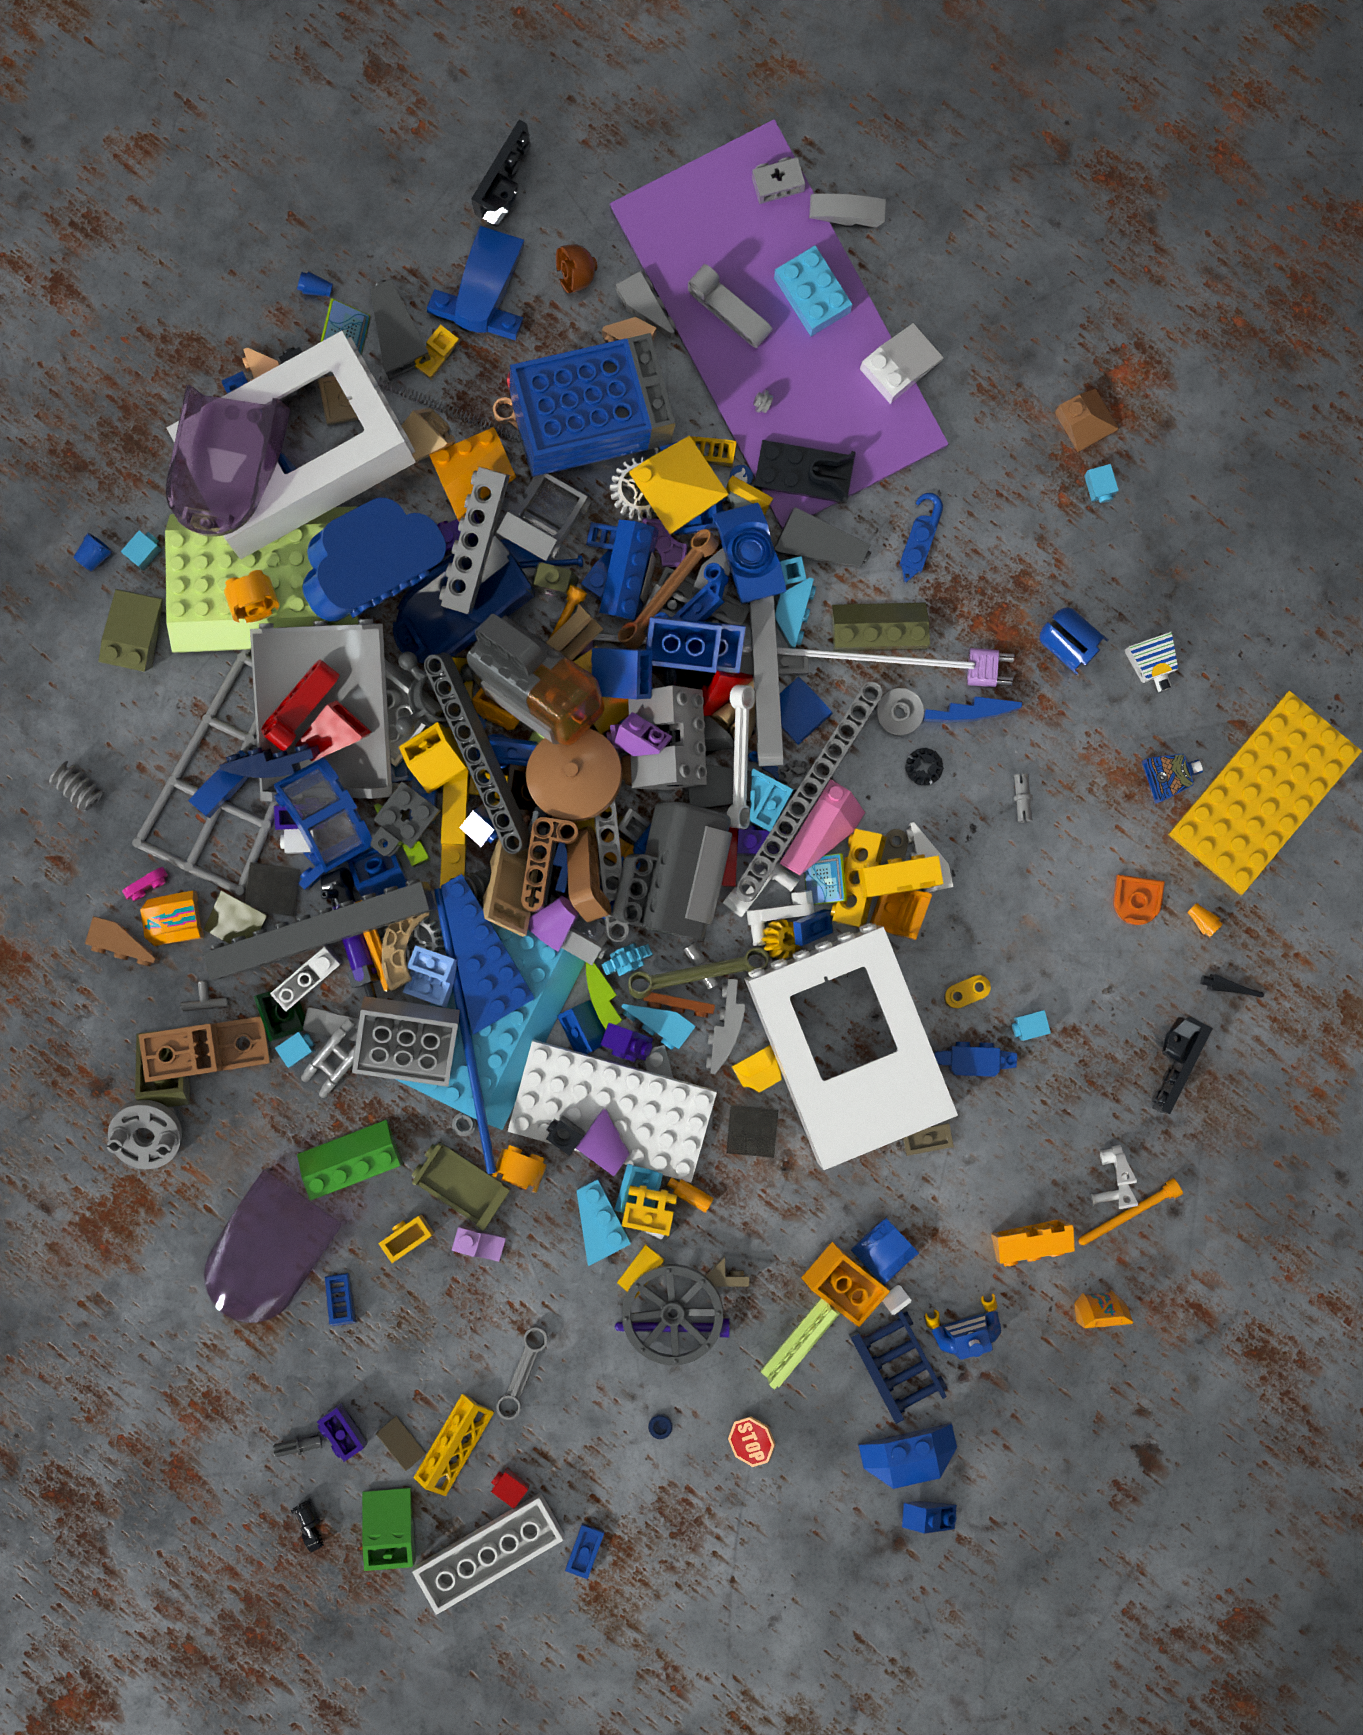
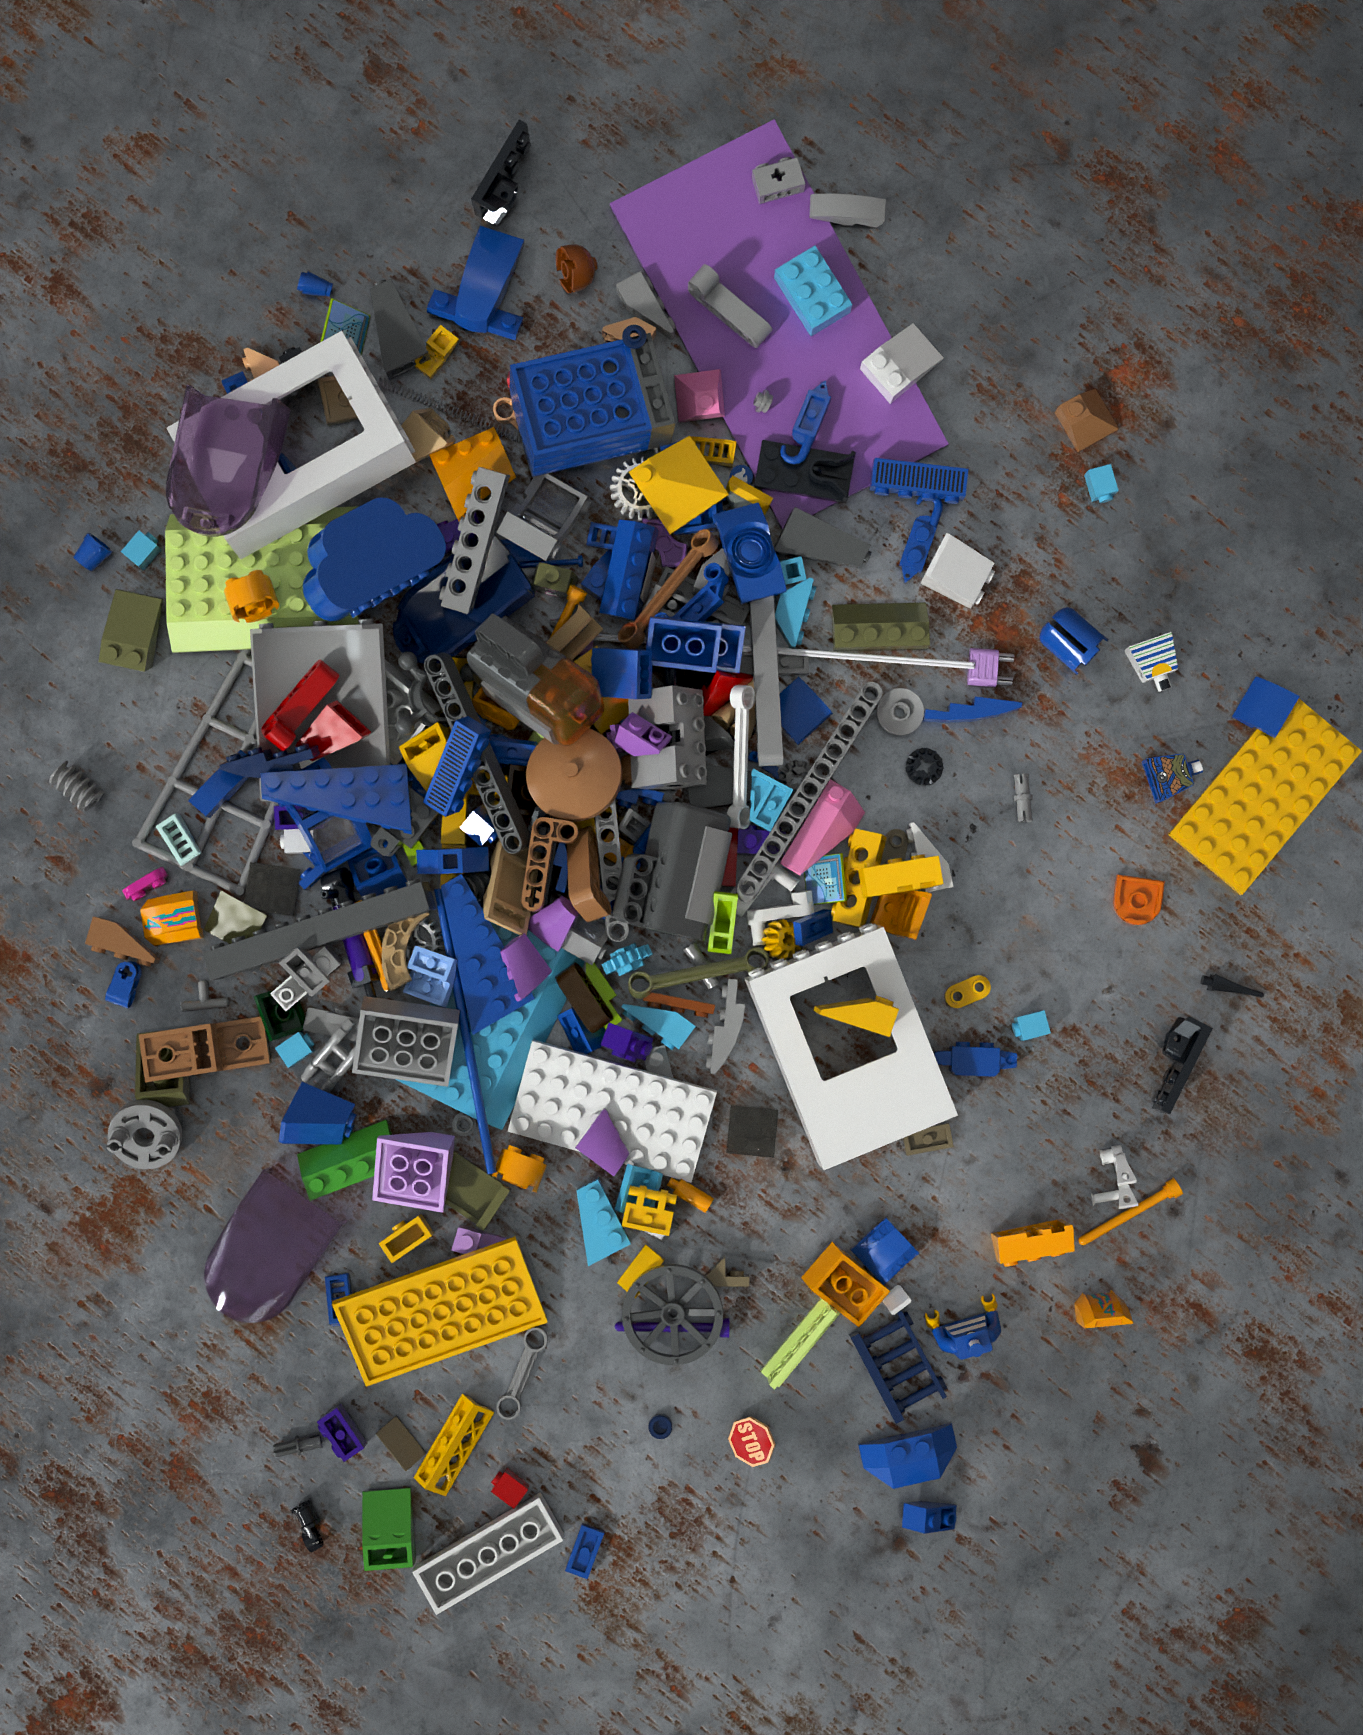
(123, 987): none -> blue piece
(163, 827): none -> light aqua slope
(304, 970): none -> light grey slope
(317, 1118): none -> blue slope
(352, 793): none -> blue wing
(413, 1169): none -> lavender slope
(440, 1311): none -> yellow plate
(452, 860): none -> blue slope
(457, 766): none -> blue brick
(524, 965): none -> medium lavender slope
(569, 1144): black brick -> none
(584, 997): none -> dark brown beam
(630, 797): none -> blue slope
(634, 343): none -> dark blue plate
(699, 395): none -> bright pink slope
(723, 922): none -> lime slope
(758, 1070): yellow slope -> none
(808, 422): none -> blue plate
(865, 1013): none -> yellow slope
(918, 480): none -> blue brick
(958, 572): none -> white slope
(1205, 920): light orange cone -> none
(1265, 706): none -> blue slope

